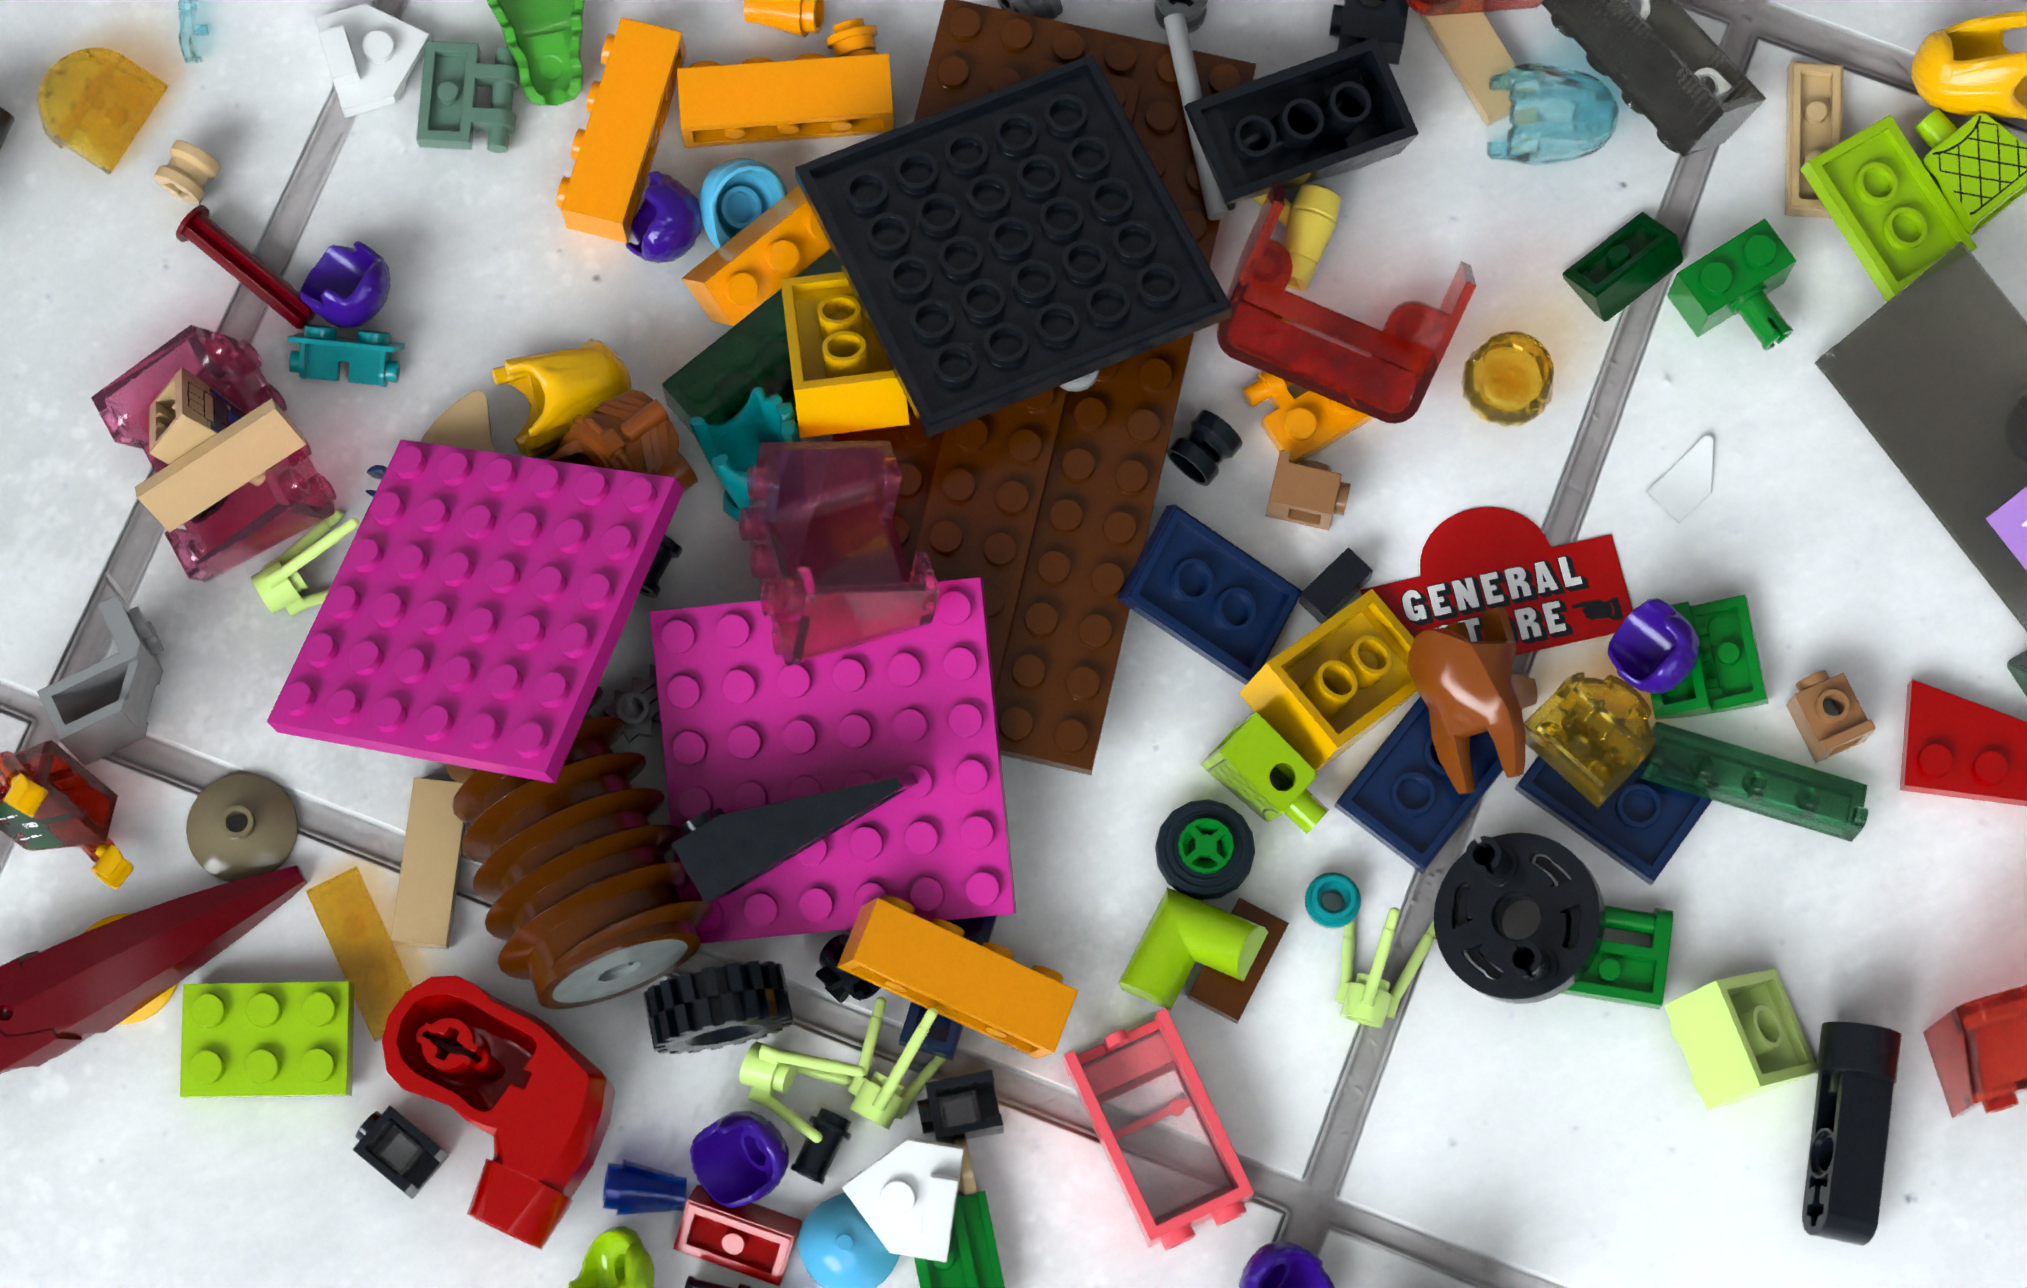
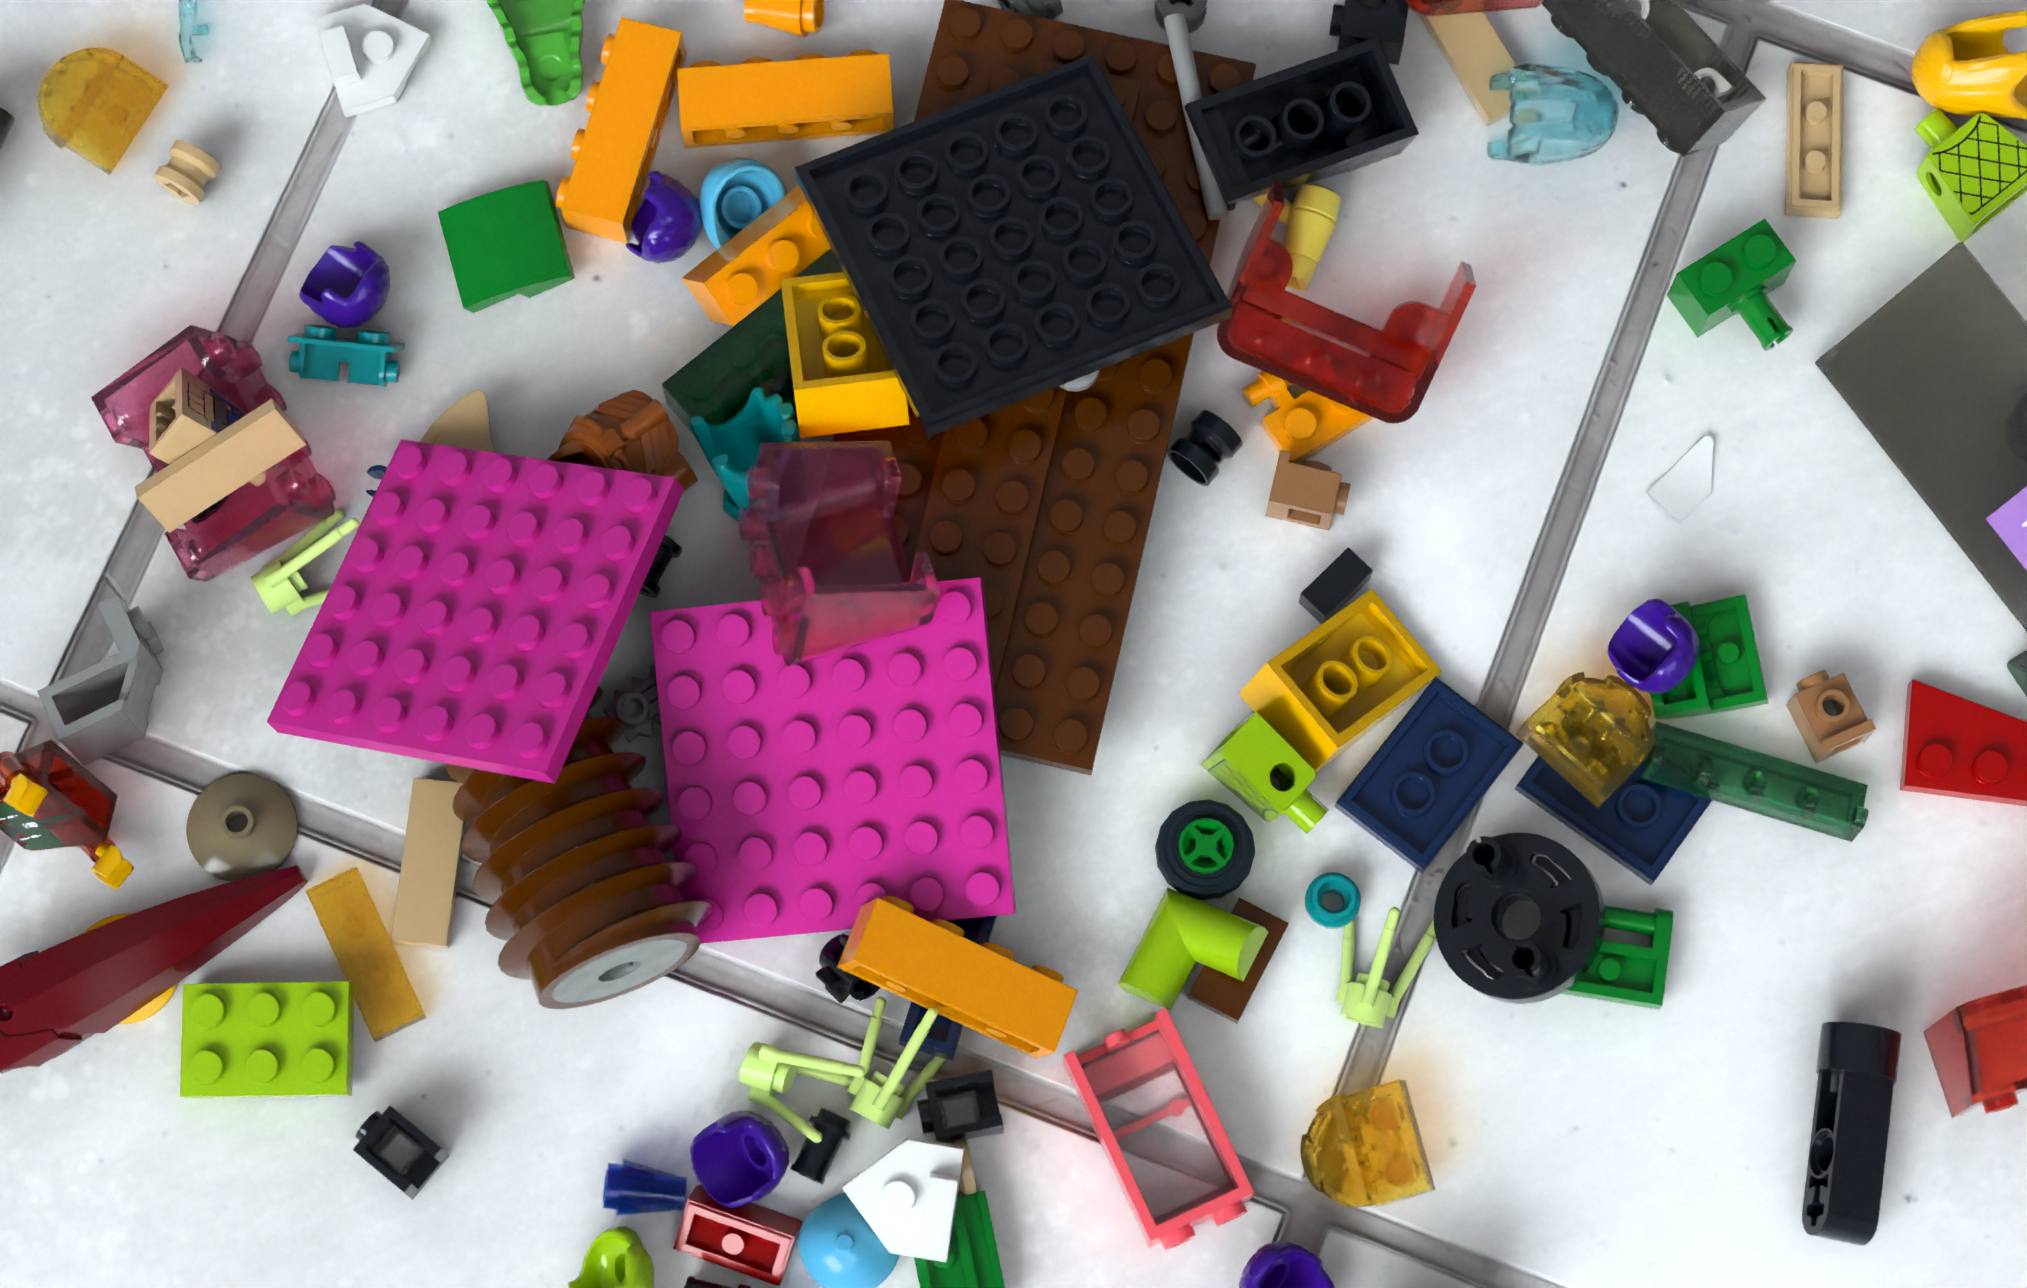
(244, 266): dark red axle -> none
(450, 96): sand green plate -> none
(506, 245): none -> green slope
(512, 1082): red piece -> none
(562, 387): yellow hair -> none
(718, 1007): black bush -> none
(740, 846): black slope -> none
(851, 36): light orange plate -> none
(1209, 594): dark blue tile -> none
(1367, 1148): none -> clear yellow slope
(1473, 693): dark orange piece -> none
(1504, 560): red sticker -> none
(1509, 379): clear yellow hair -> none
(1624, 266): dark green slope -> none
(1740, 1038): yellowish green slope -> none
(1886, 205): lime plate -> none

